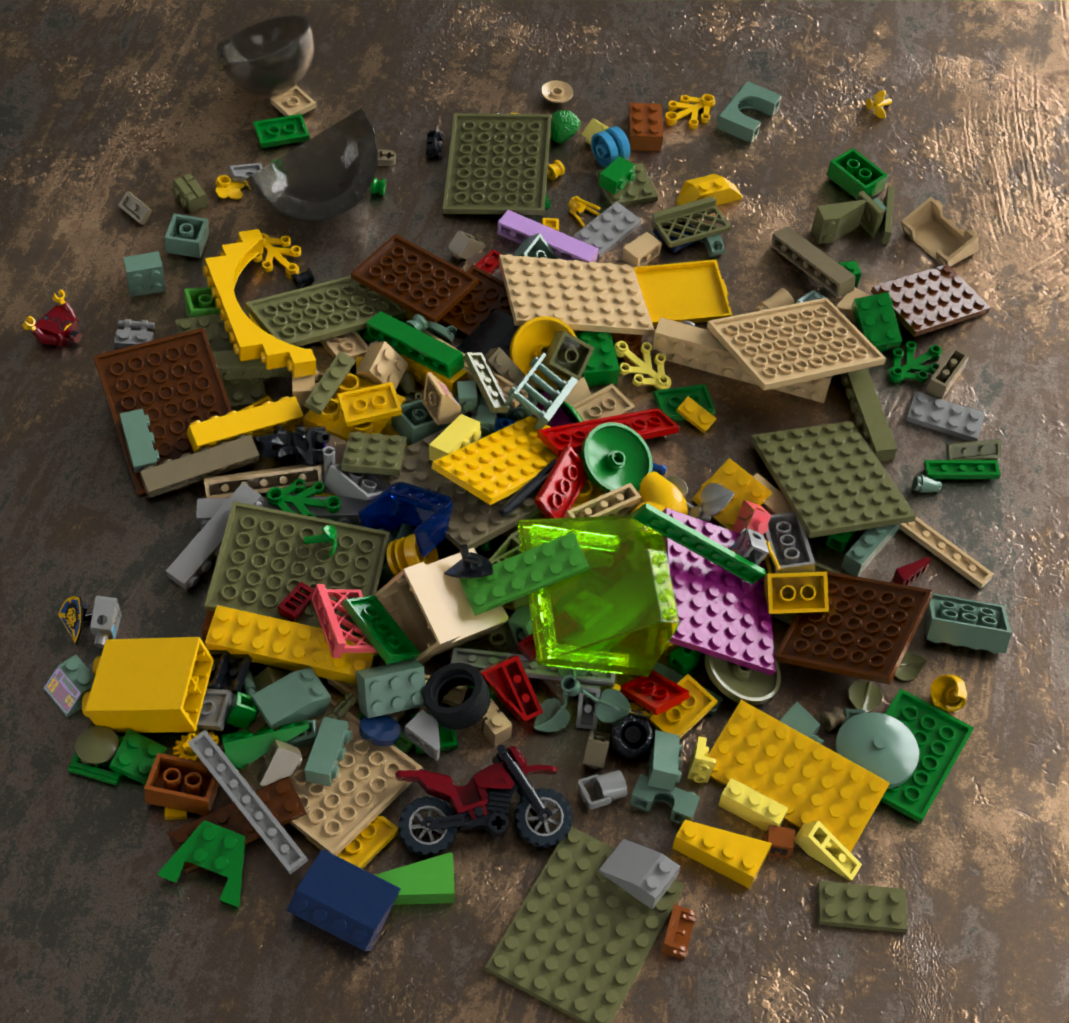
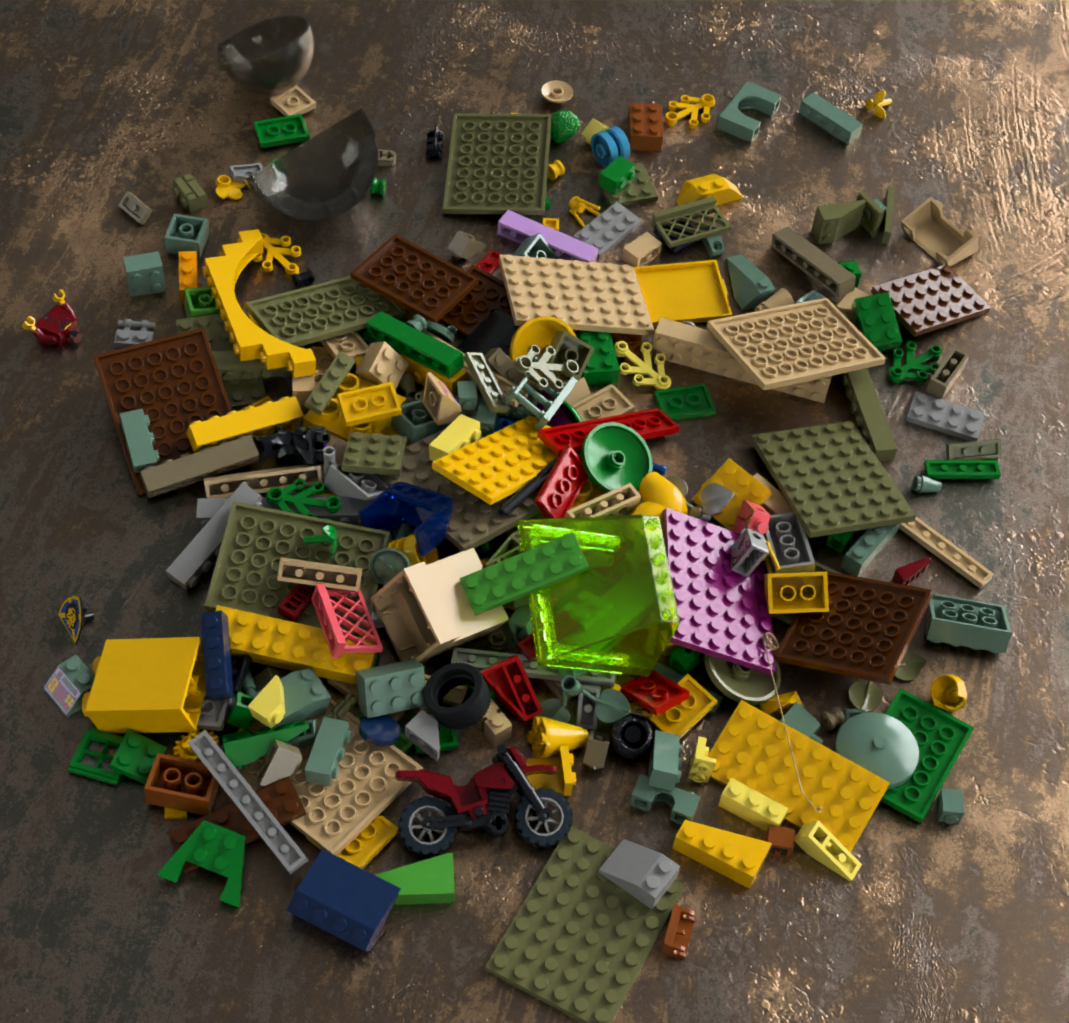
(97, 745): olive dish -> none
(105, 620): light grey torso -> none
(187, 272): none -> light orange brick
(217, 655): none -> dark blue brick
(269, 704): none -> light yellow slope
(319, 573): none -> tan brick
(380, 629): green tile -> none
(387, 564): none -> sand green piece
(470, 566): black shield -> none
(526, 366): none -> olive plant
(550, 734): none -> yellow cone
(560, 782): none -> yellow bracket
(607, 788): light grey piece -> none
(696, 414): yellow plate -> none
(698, 543): green tile -> none
(748, 283): none -> sand green wedge
(773, 647): none -> tan piece
(786, 700): none -> yellow slope
(830, 118): none -> sand green brick
(857, 174): green brick -> none
(862, 907): olive plate -> none
(950, 806): none -> sand green brick

